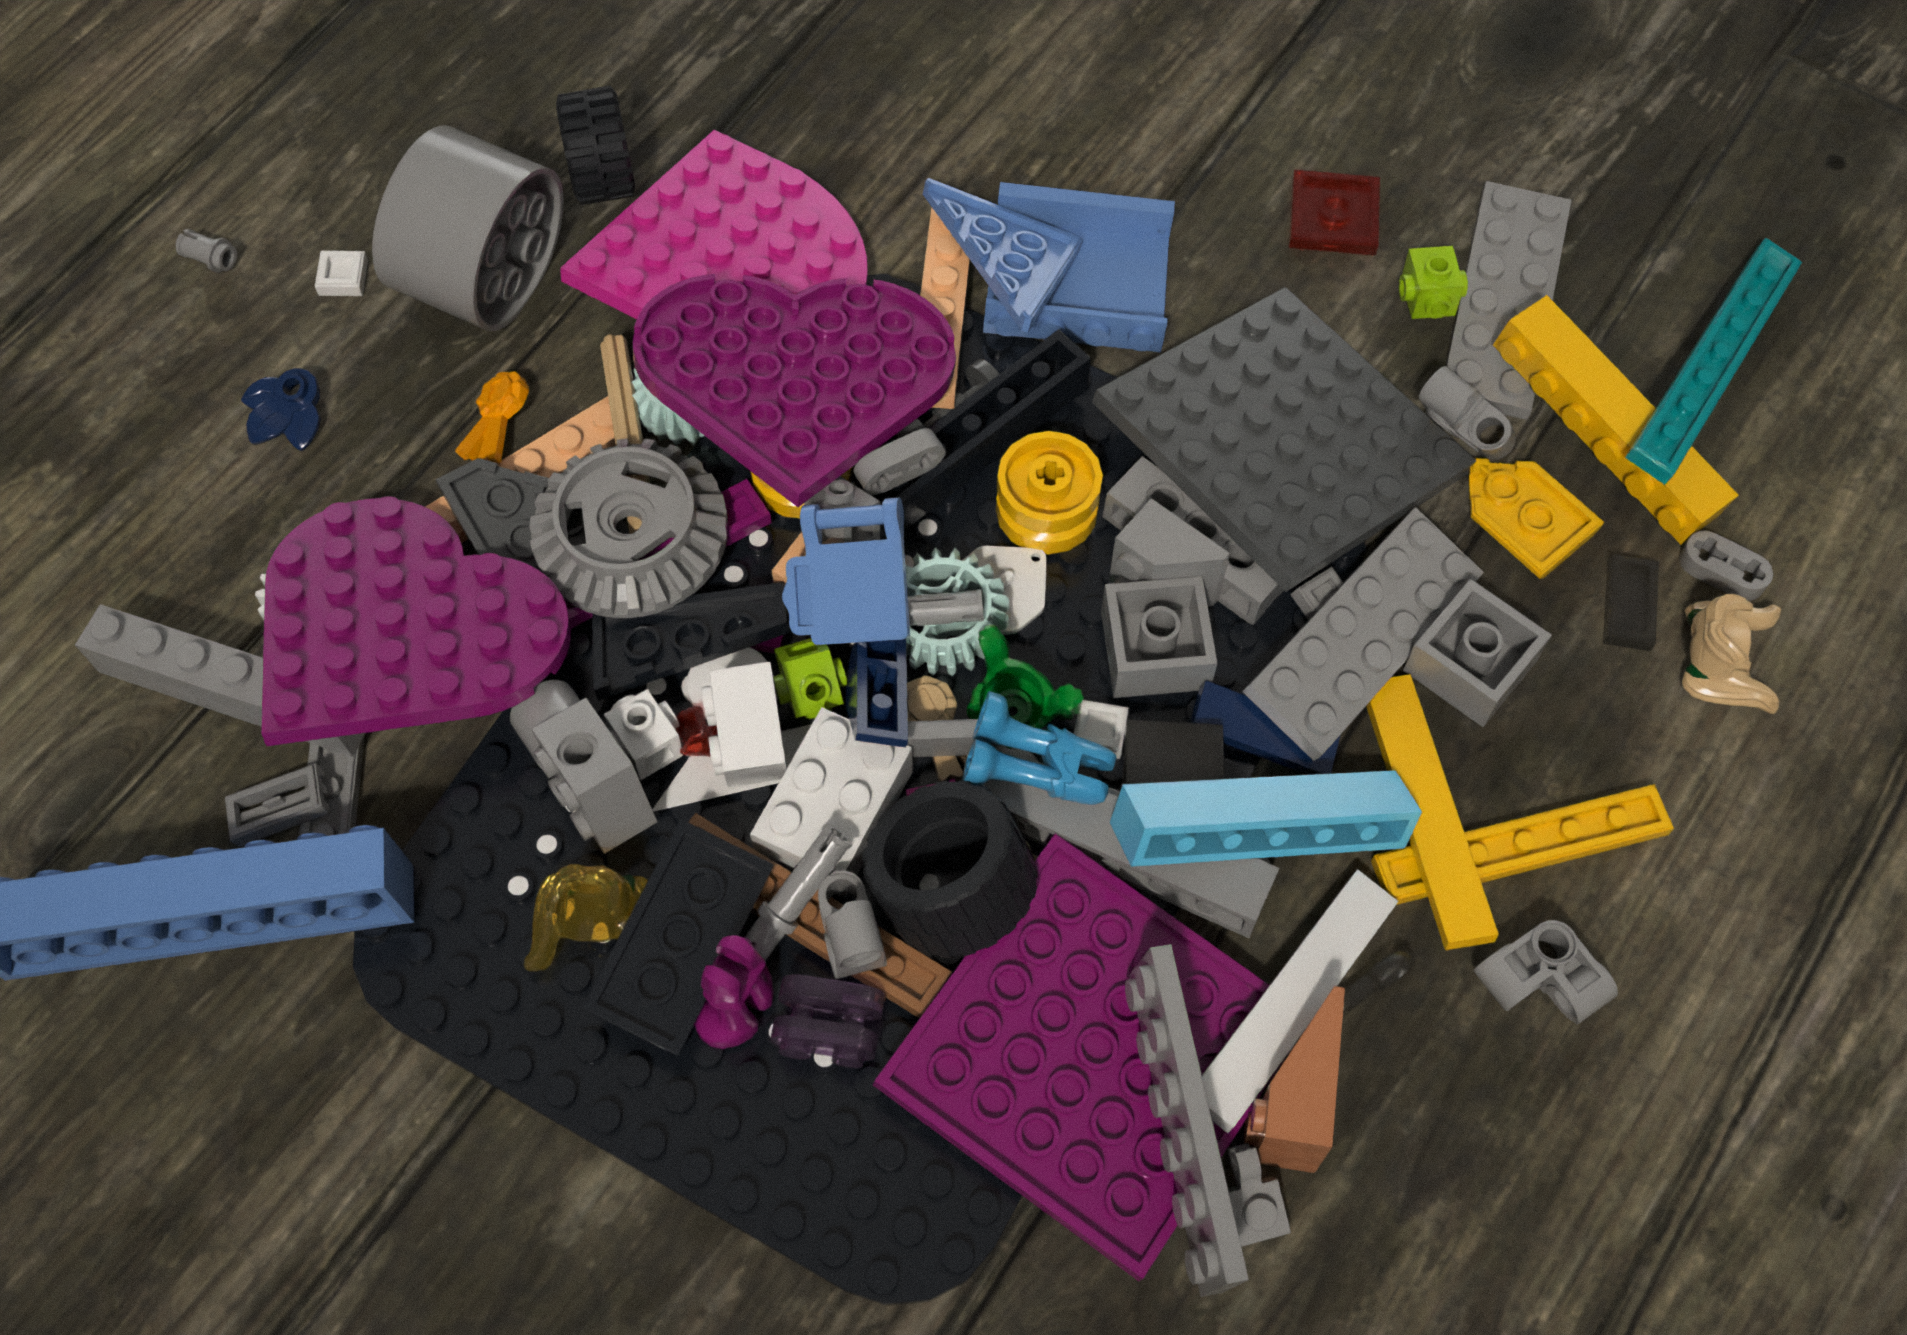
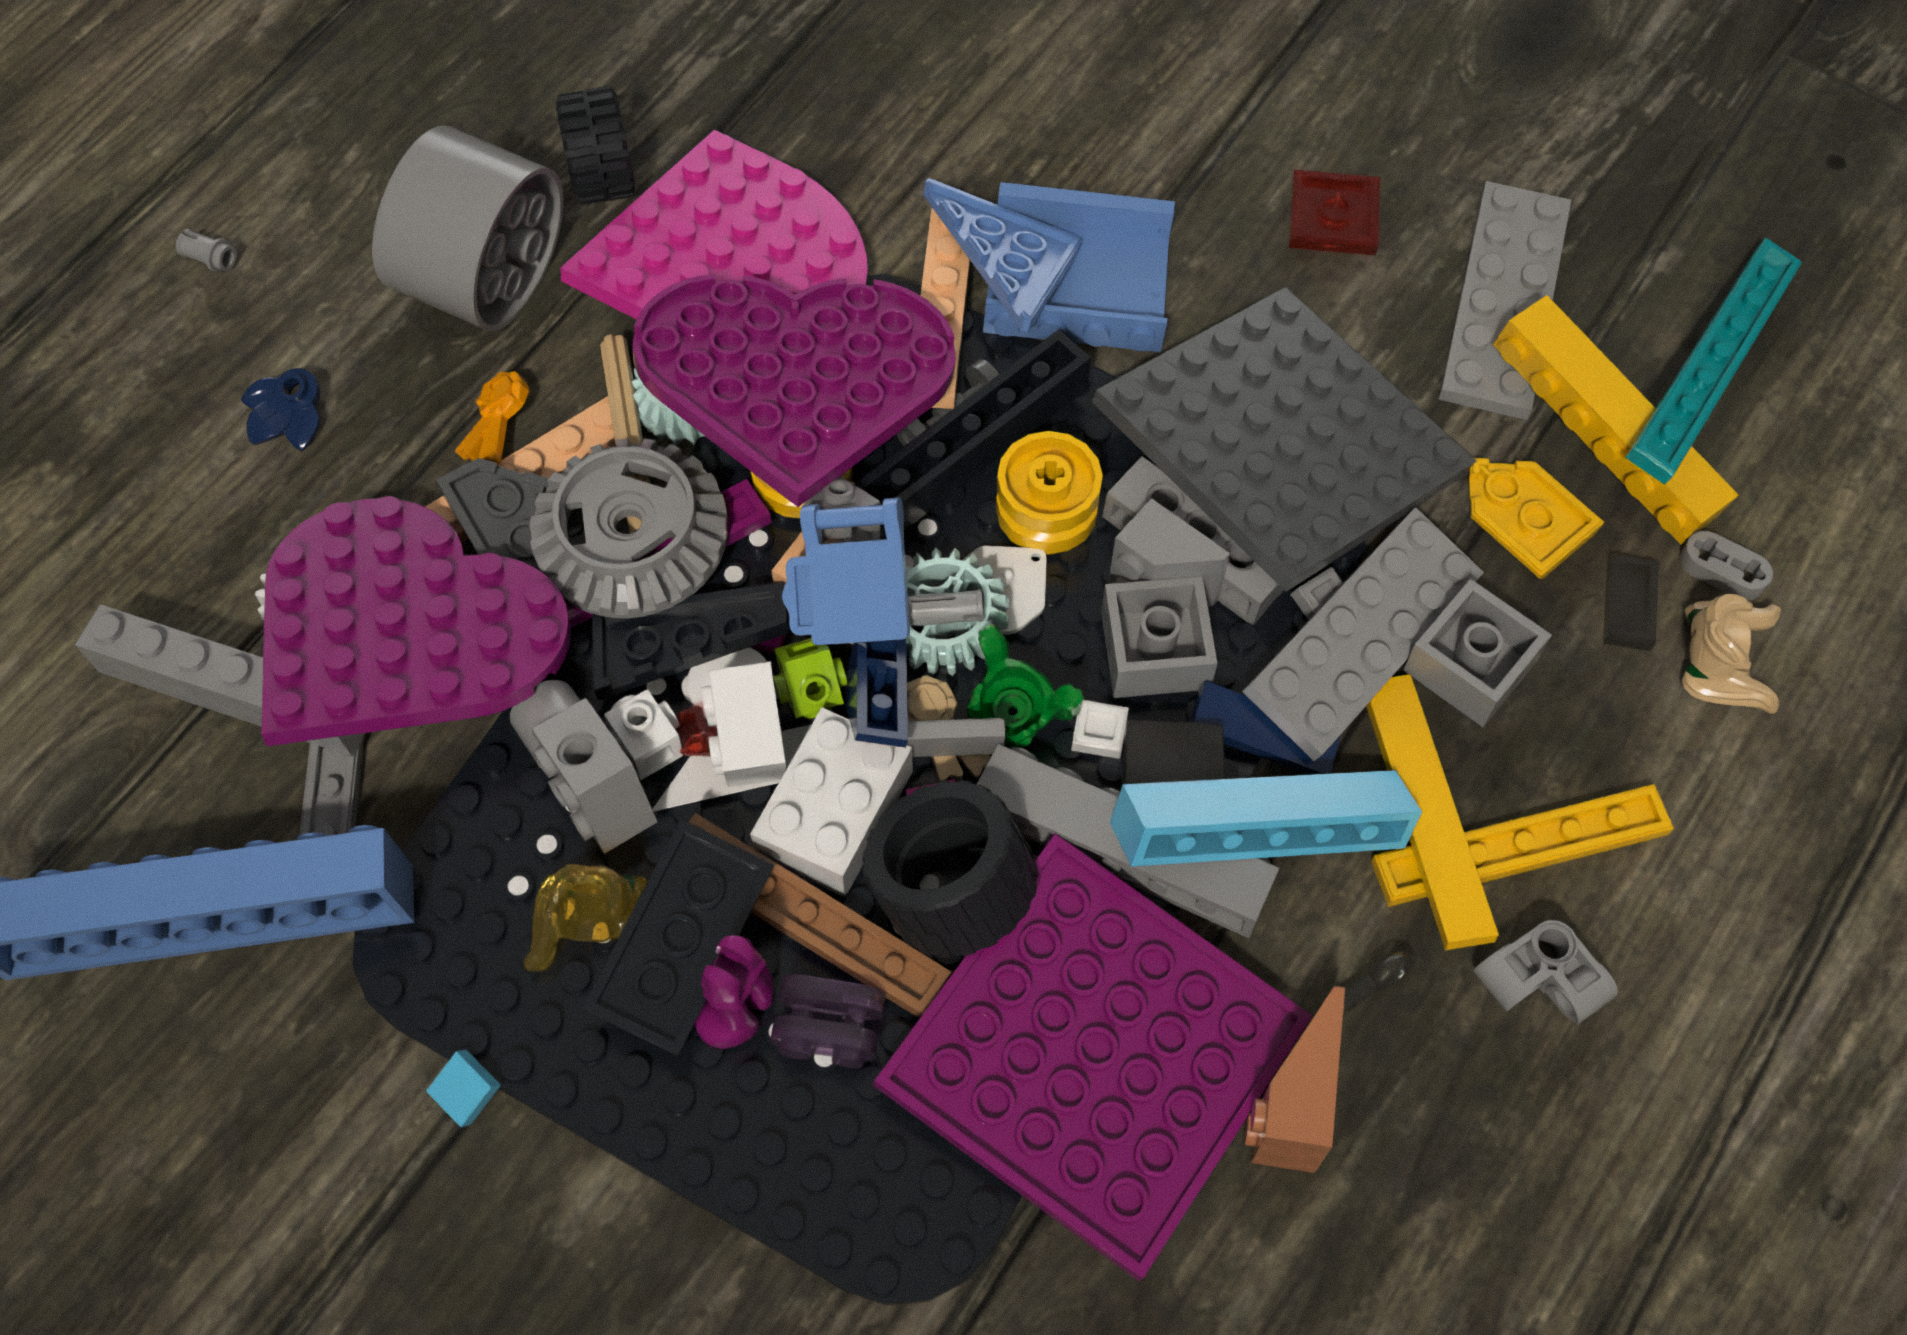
(276, 812): light grey tile -> none
(341, 273): white tile -> none
(463, 1088): none -> medium azure tile
(780, 914): light grey pin -> none
(852, 931): light grey piece -> none
(899, 461): light grey beam -> none
(1060, 753): dark azure piece -> none
(1190, 1138): light grey plate -> none
(1254, 1200): light grey plate -> none
(1294, 998): white tile -> none
(1432, 282): lime brick -> none
(1465, 413): light grey piece -> none

